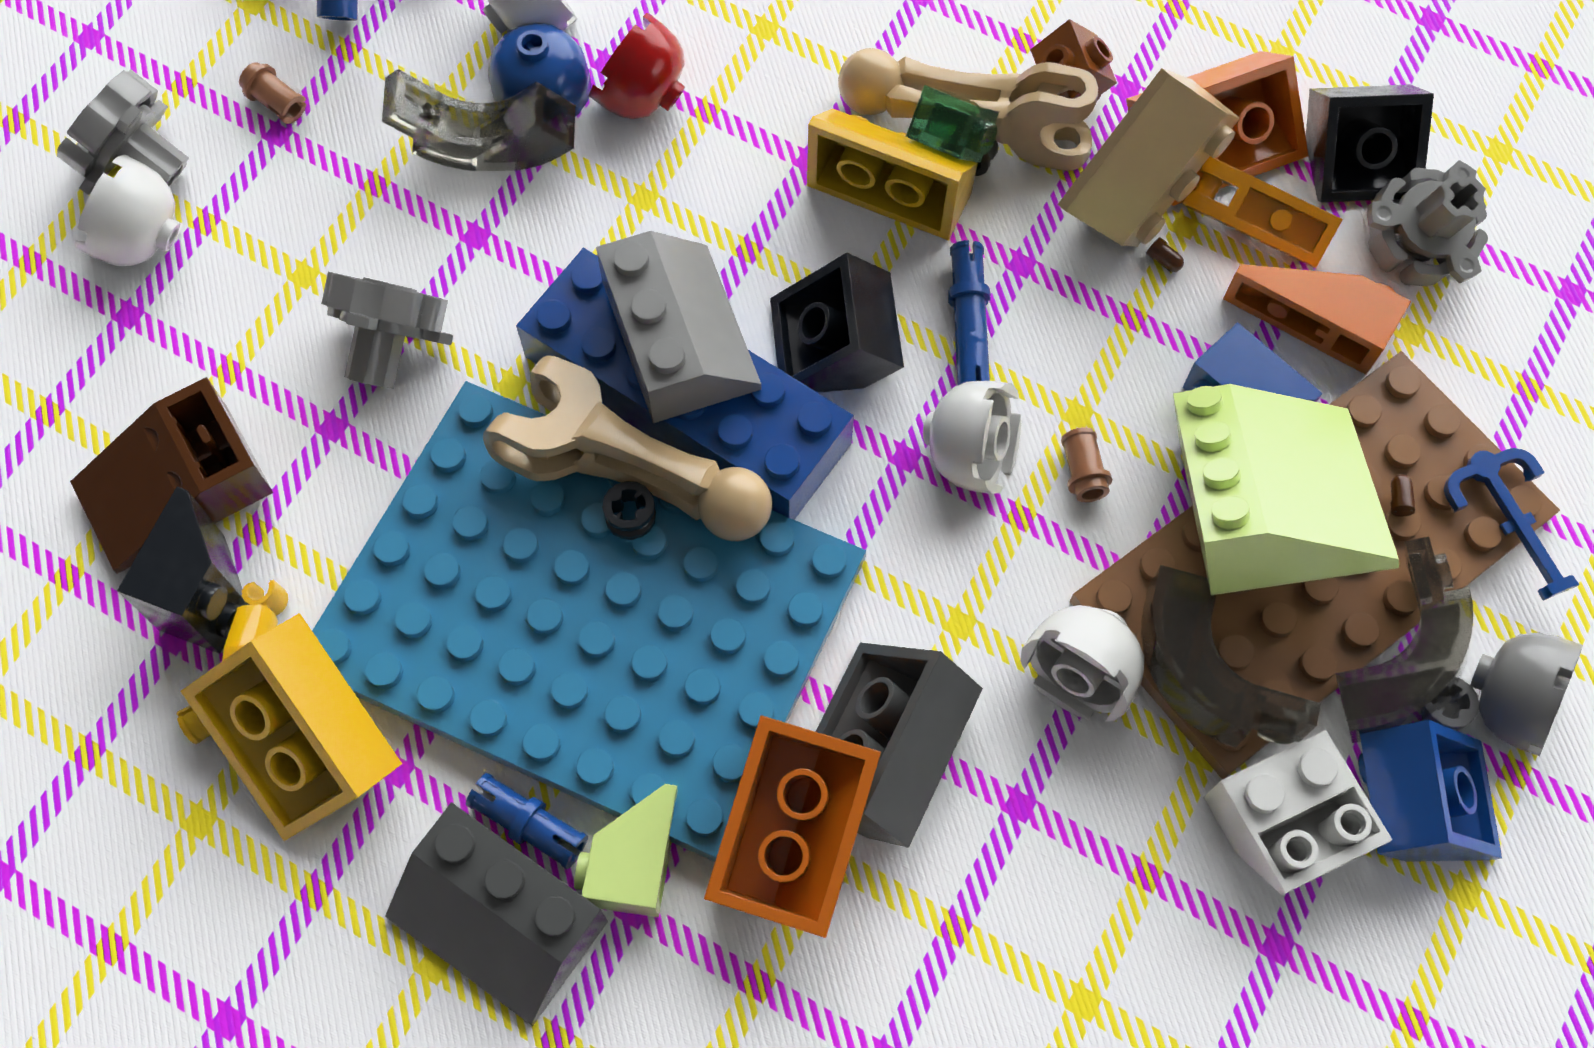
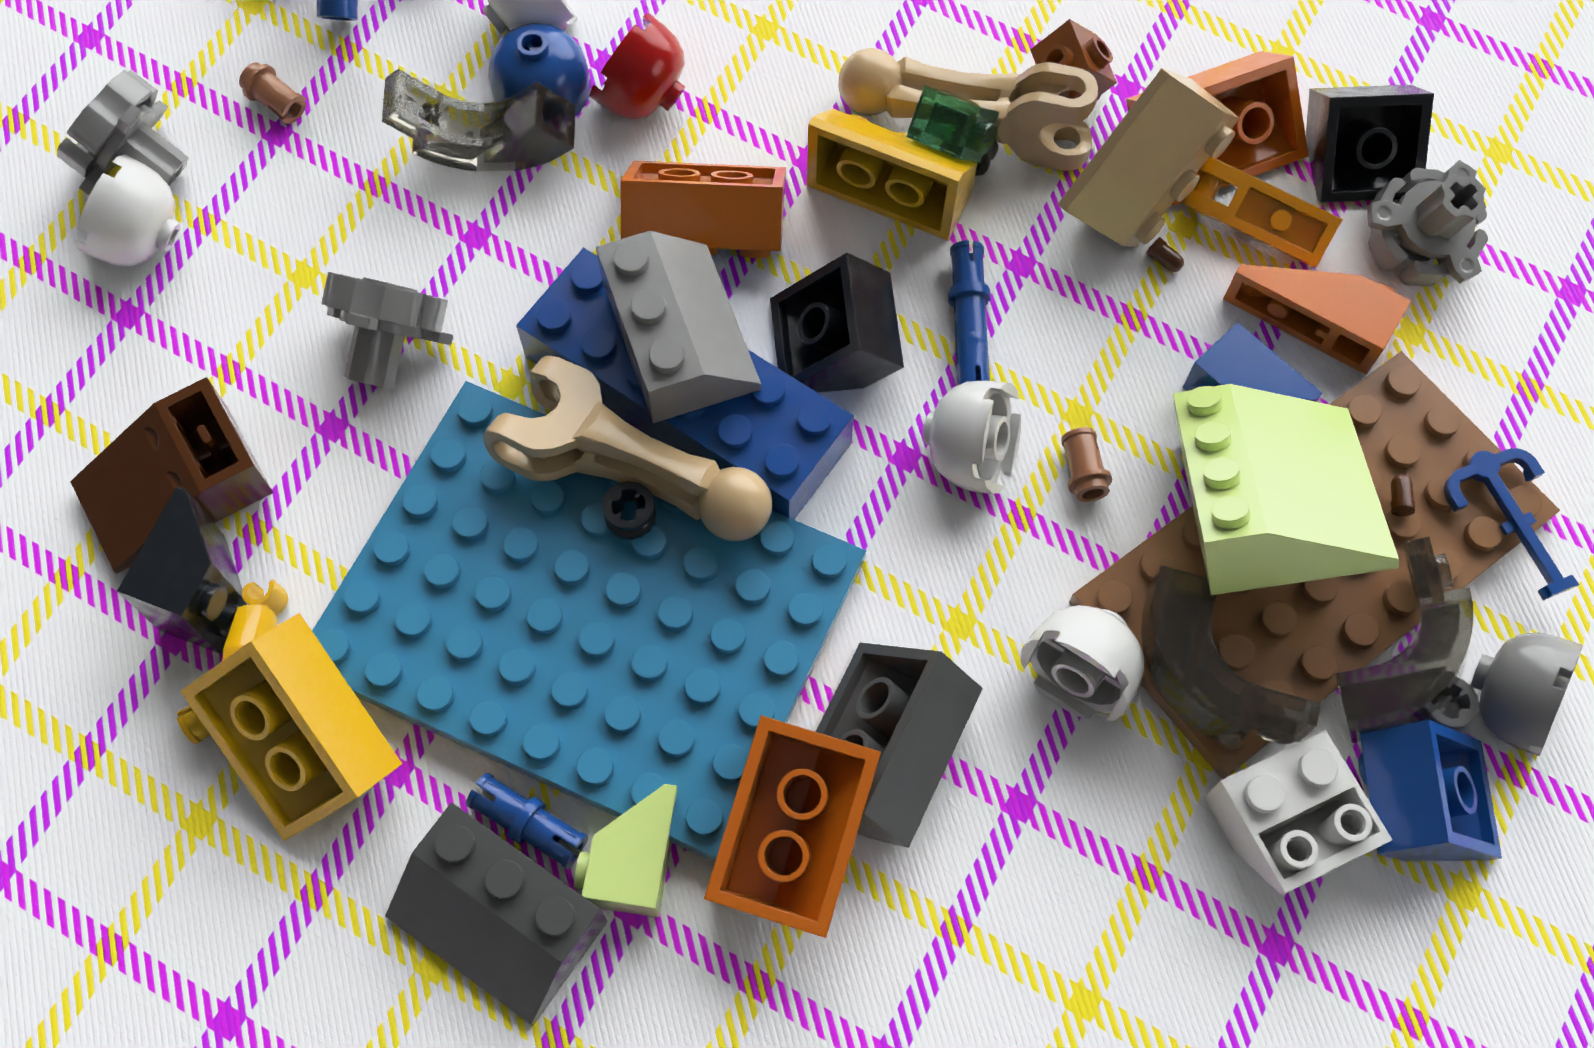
(706, 204): none -> orange slope

